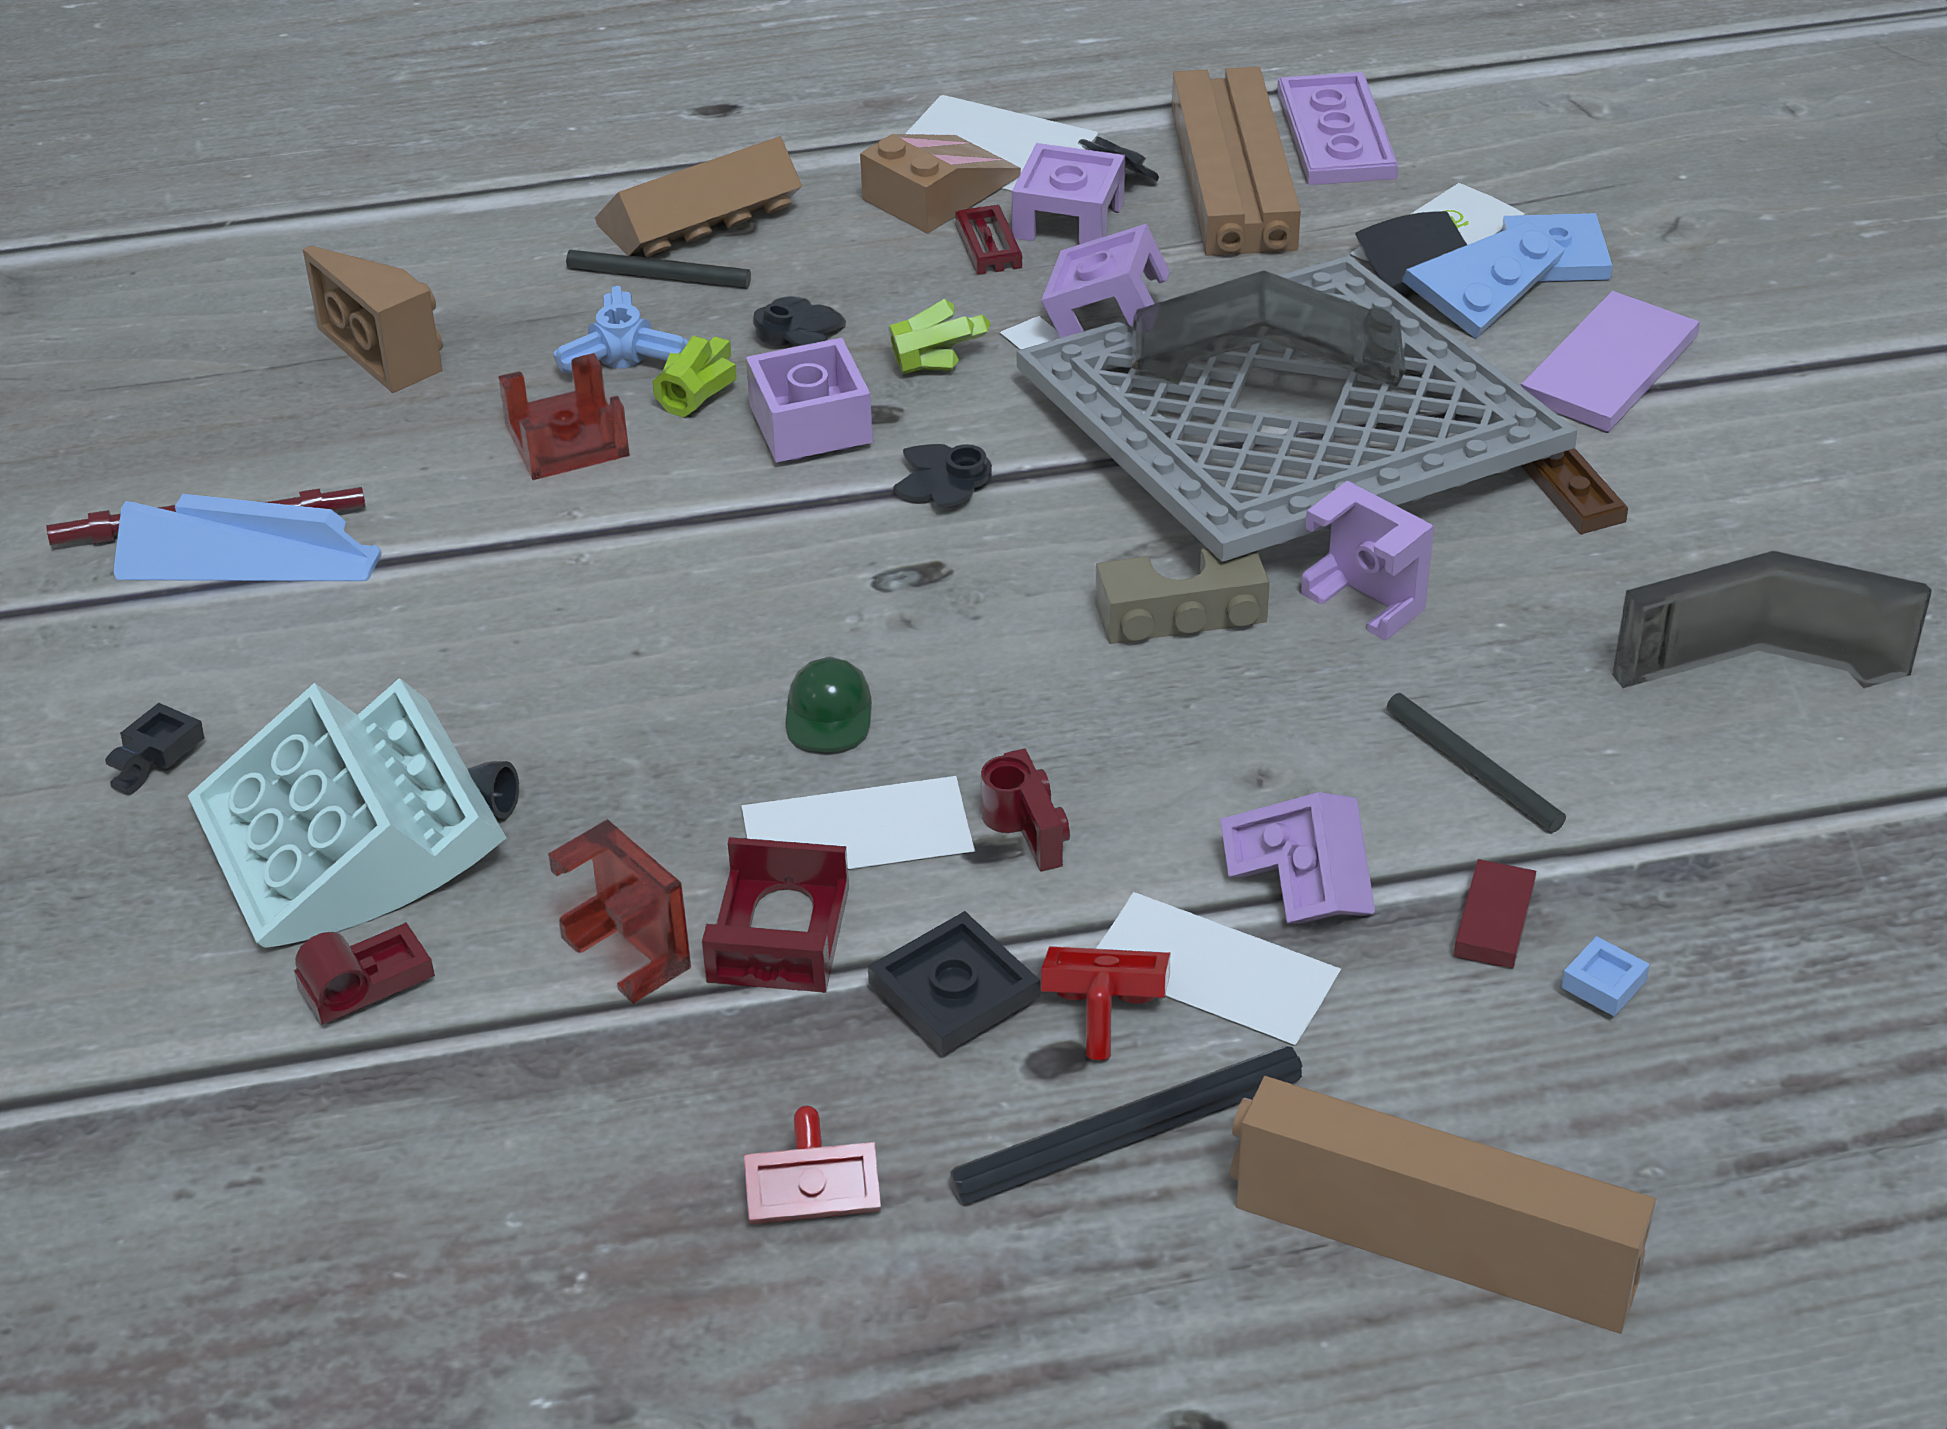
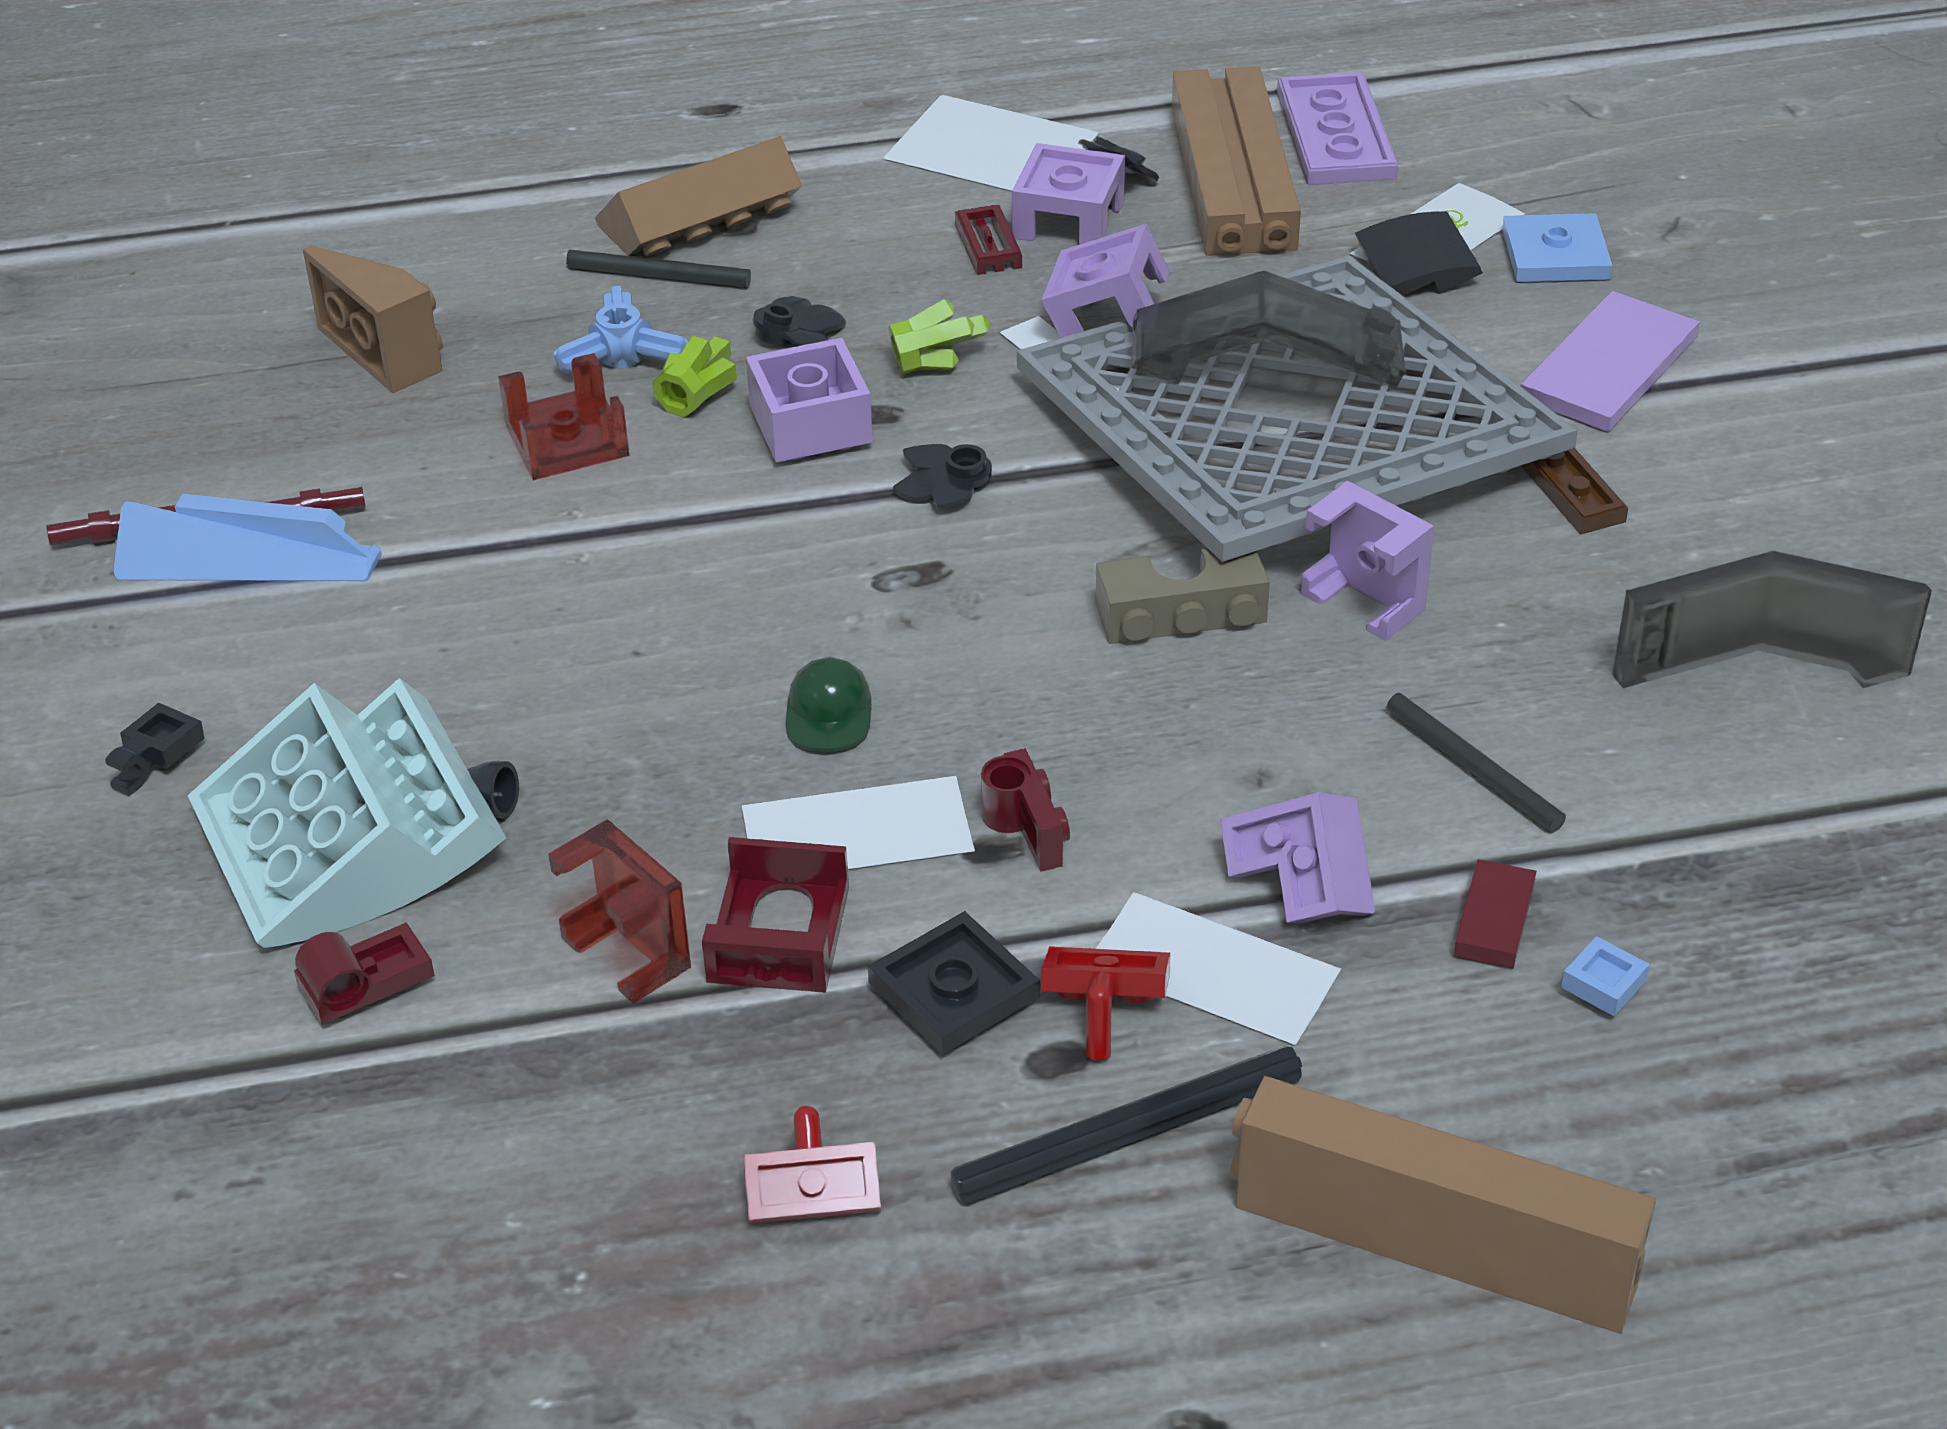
(930, 177): medium nougat slope -> none
(1486, 276): light blue wing -> none

